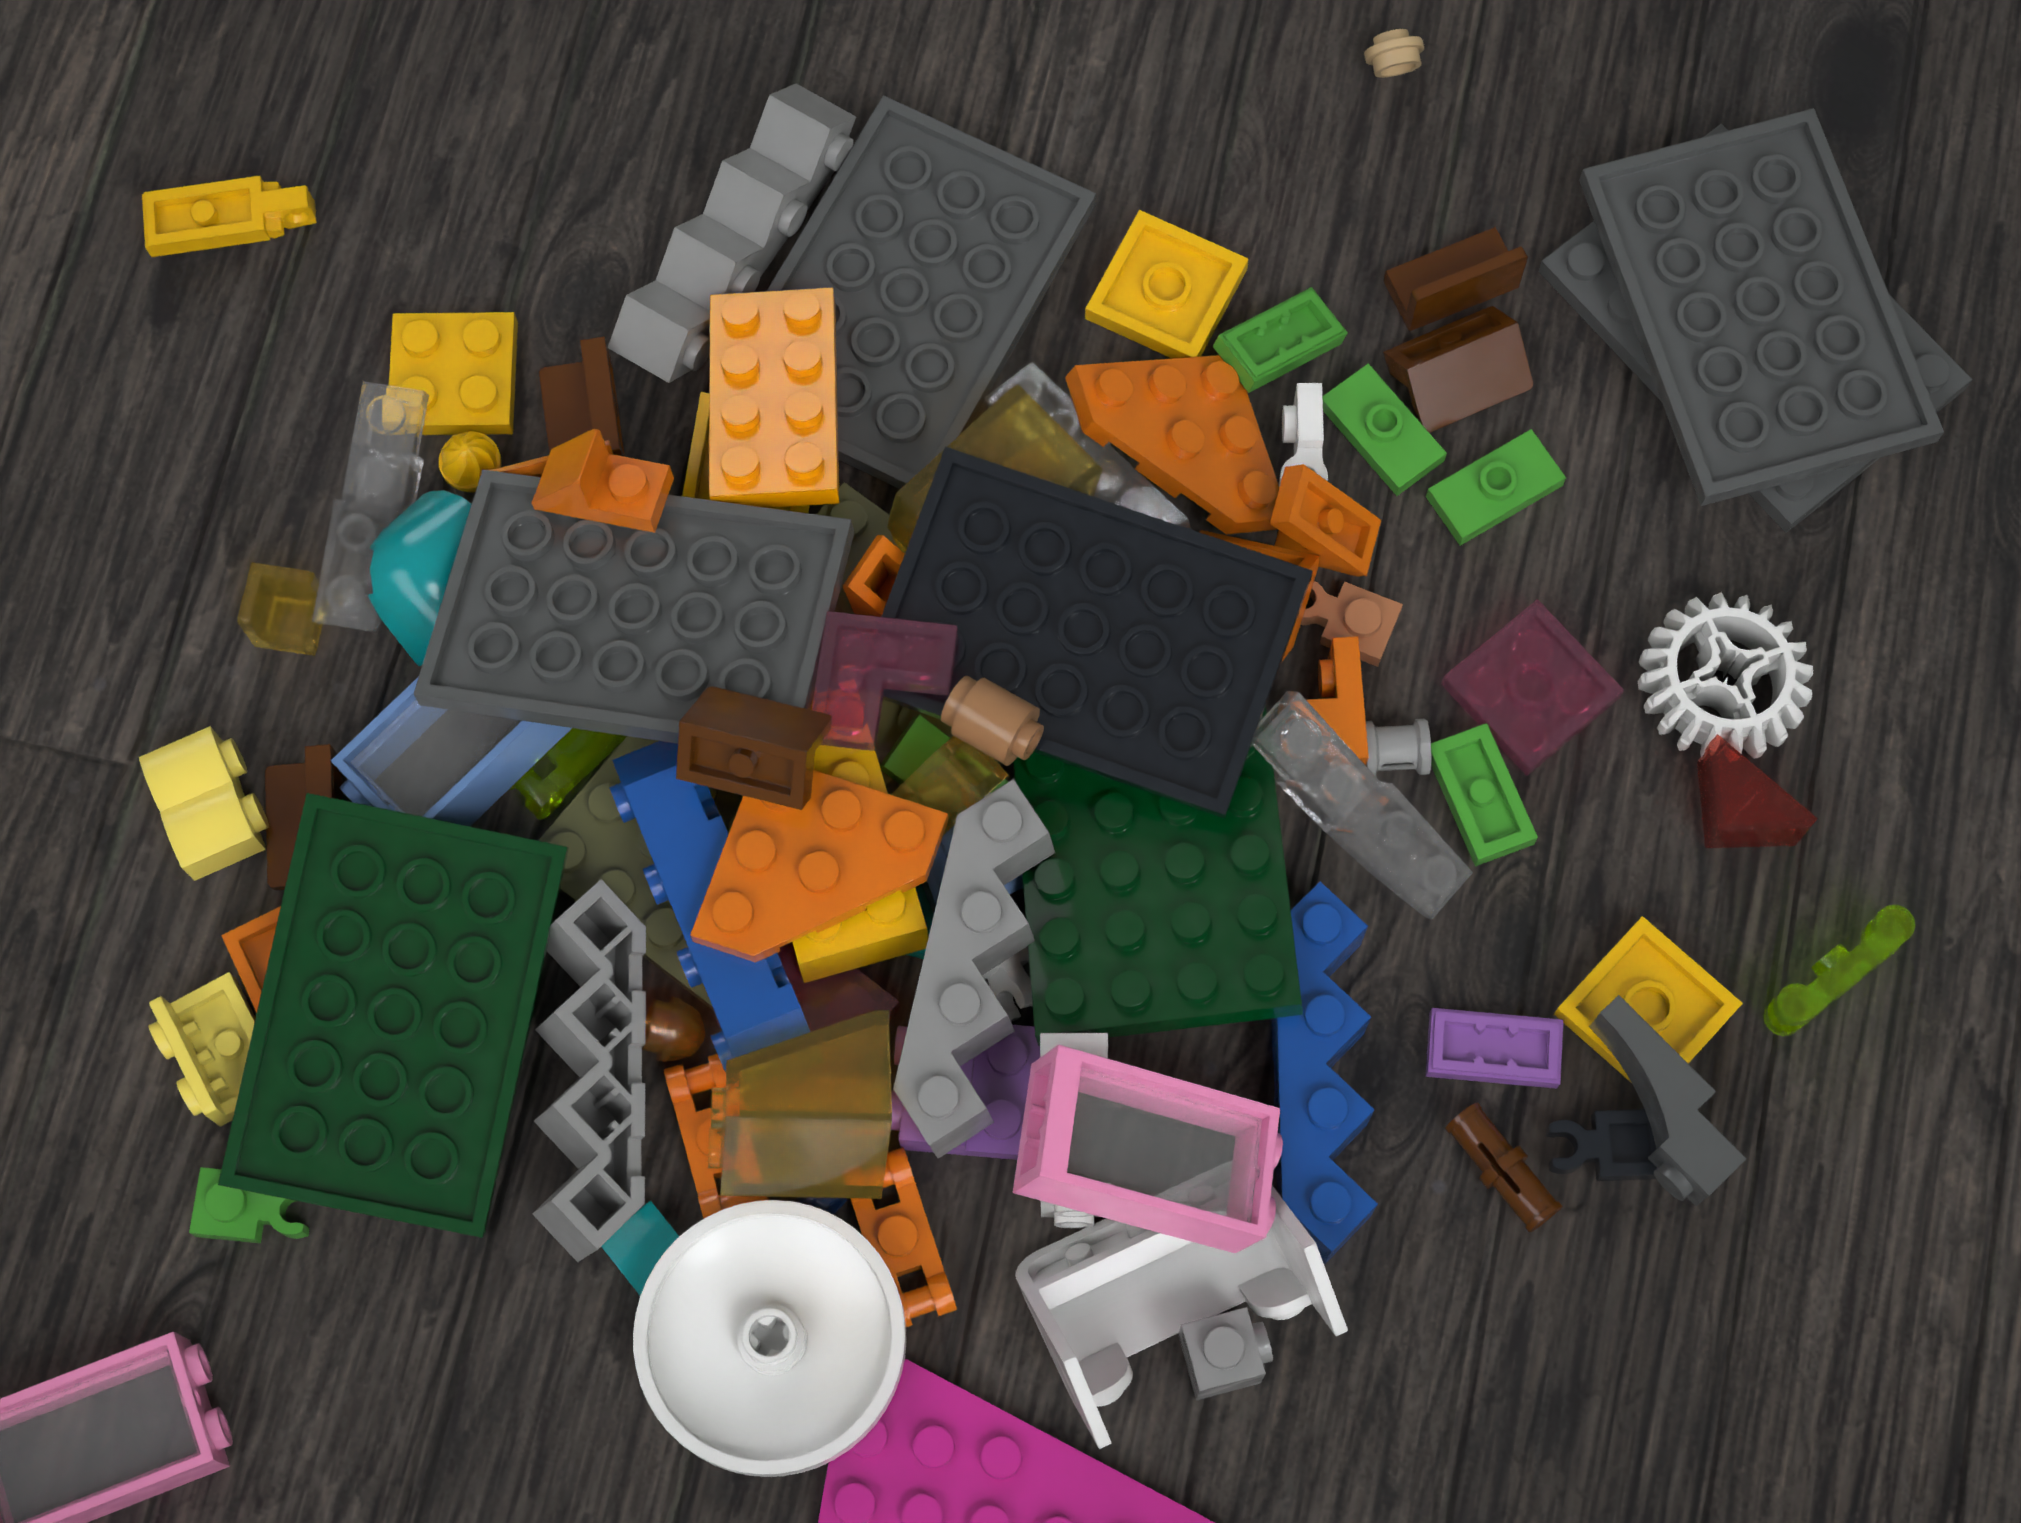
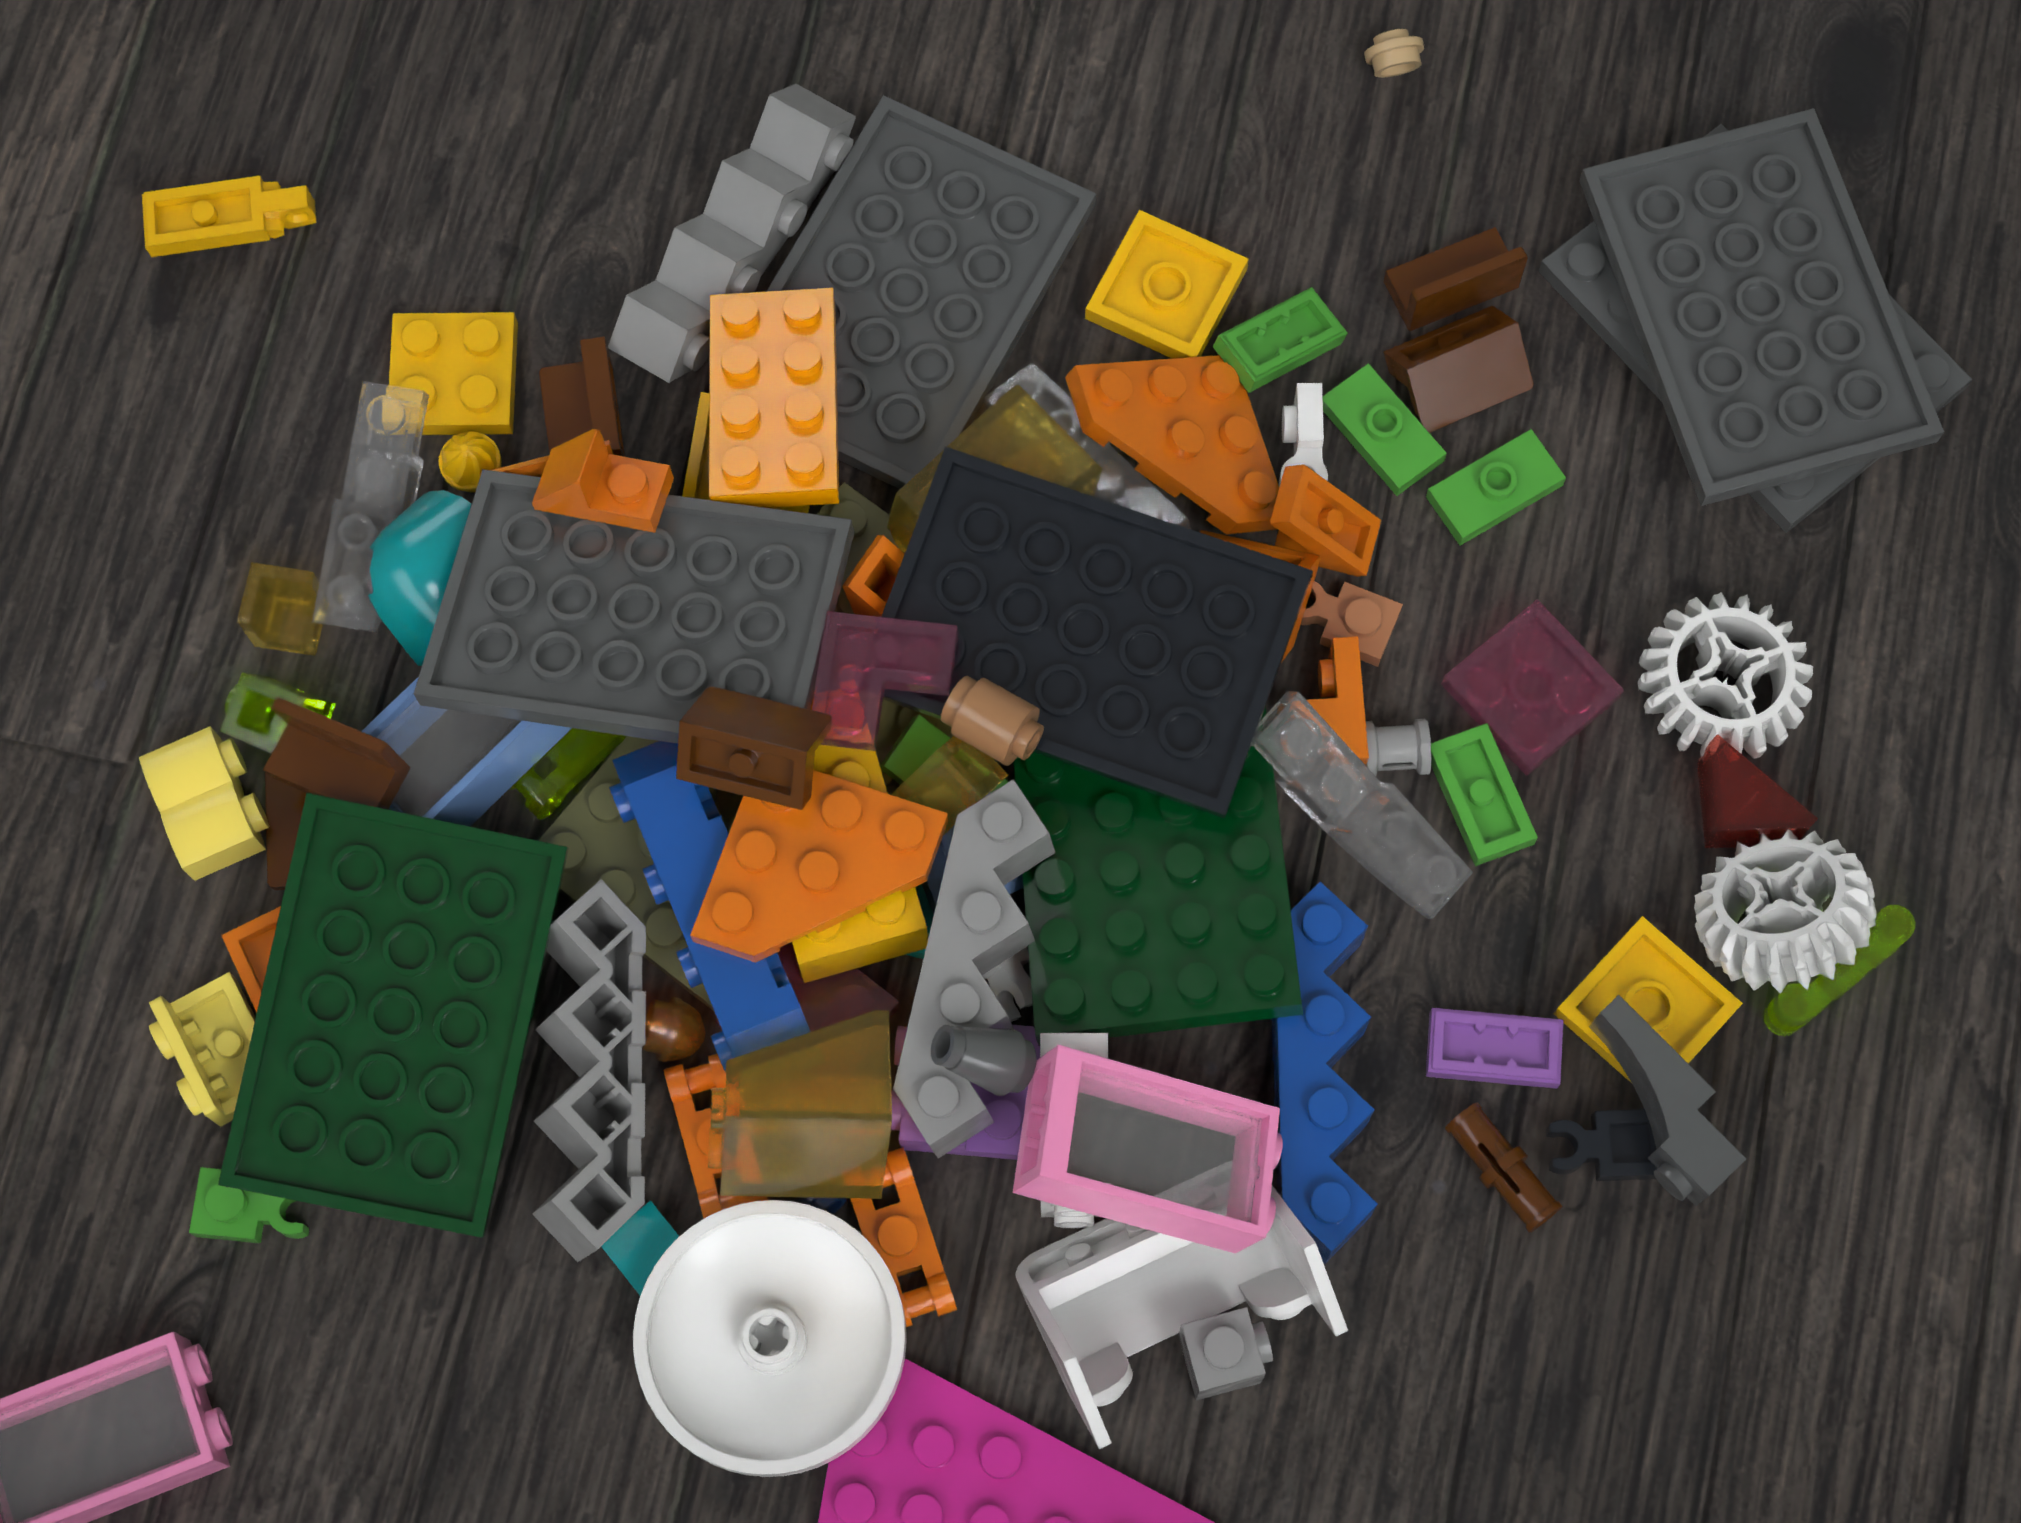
(250, 711): none -> clear neon green brick
(334, 759): none -> reddish brown panel
(986, 1056): none -> dark grey cone
(1785, 925): none -> white gear

